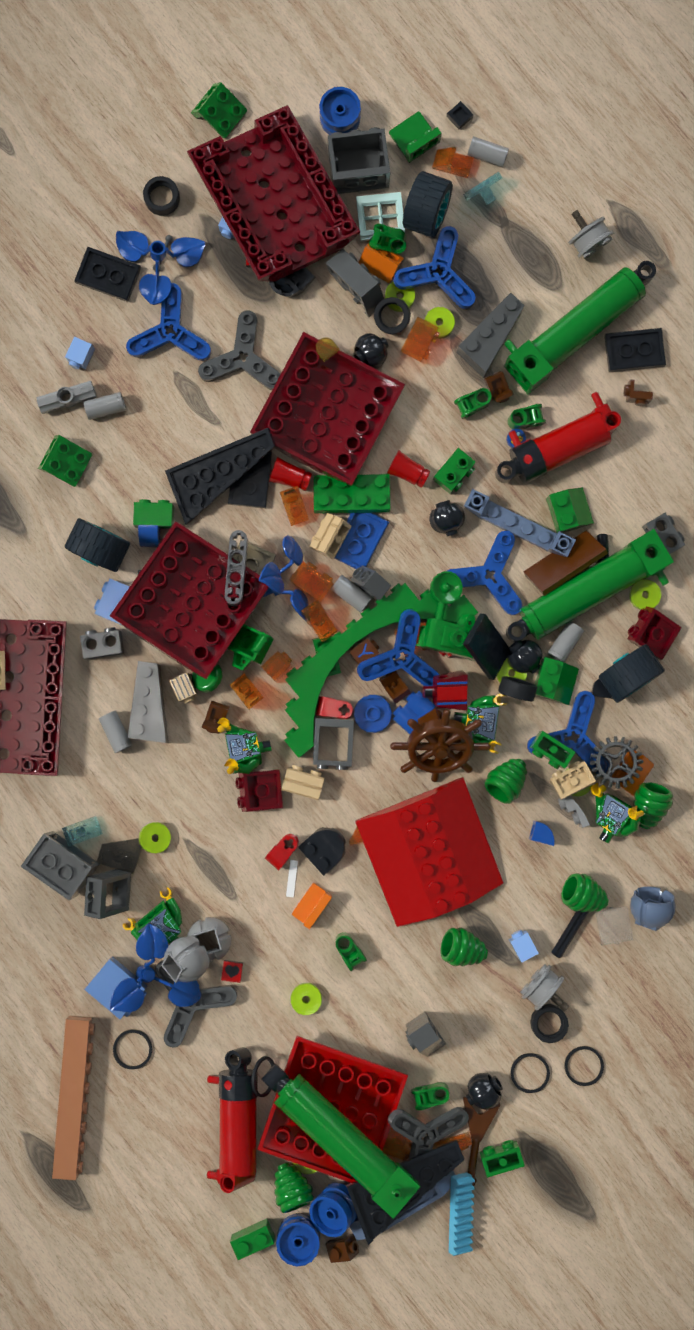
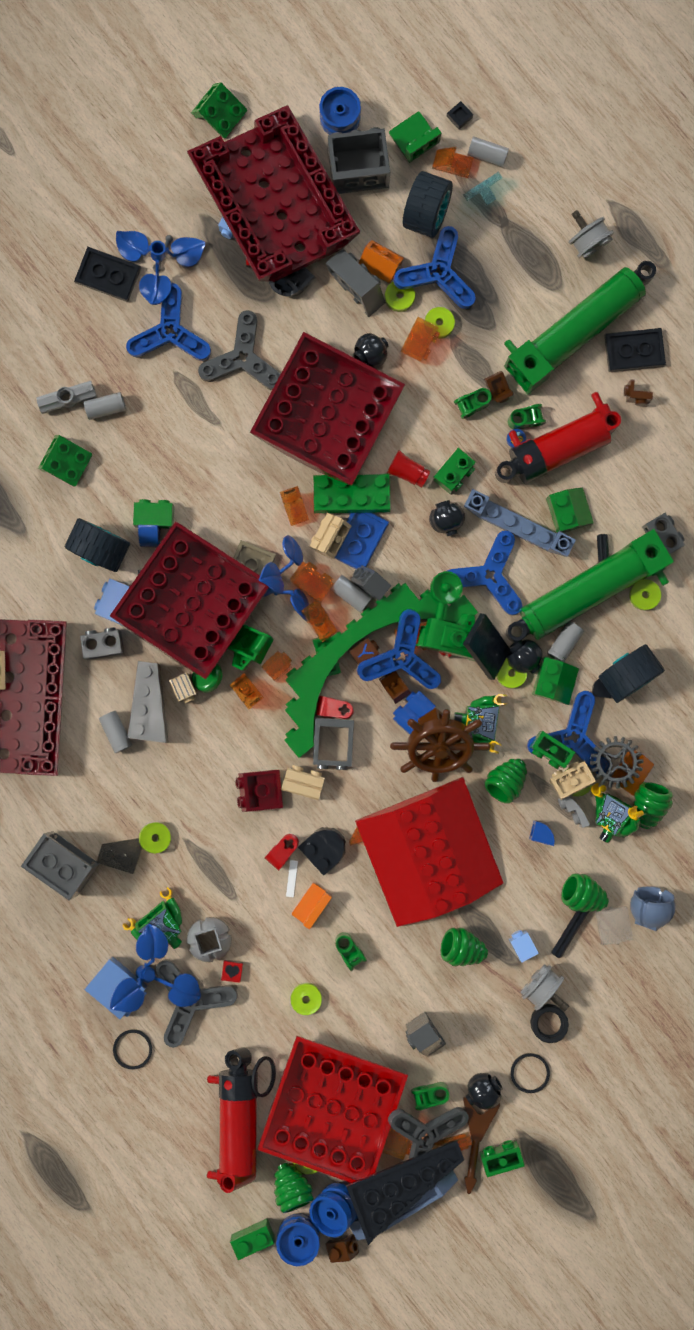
(72, 1098): nougat brick -> none
(79, 353): light blue brick -> none
(82, 831): clear light blue tile -> none
(97, 886): dark grey window -> none
(157, 182): black tyre -> none
(185, 959): light grey piece -> none
(211, 474): black wing -> none
(214, 714): reddish brown bracket -> none
(236, 568): flat silver beam -> none
(242, 748): torso -> none
(253, 486): black tile -> none
(289, 475): red plant -> none
(326, 348): clear yellow tile -> none
(372, 713): blue tile -> none
(378, 199): light aqua piece -> none
(382, 1177): green piece -> none
(386, 238): green piece -> none
(406, 317): black tyre -> none
(448, 690): torso -> none
(460, 1214): medium azure gear -> none
(487, 339): dark grey wedge -> none
(517, 688): black tyre -> none
(557, 569): reddish brown tile -> none
(601, 1062): black piece -> none
(654, 630): dark red plate -> none

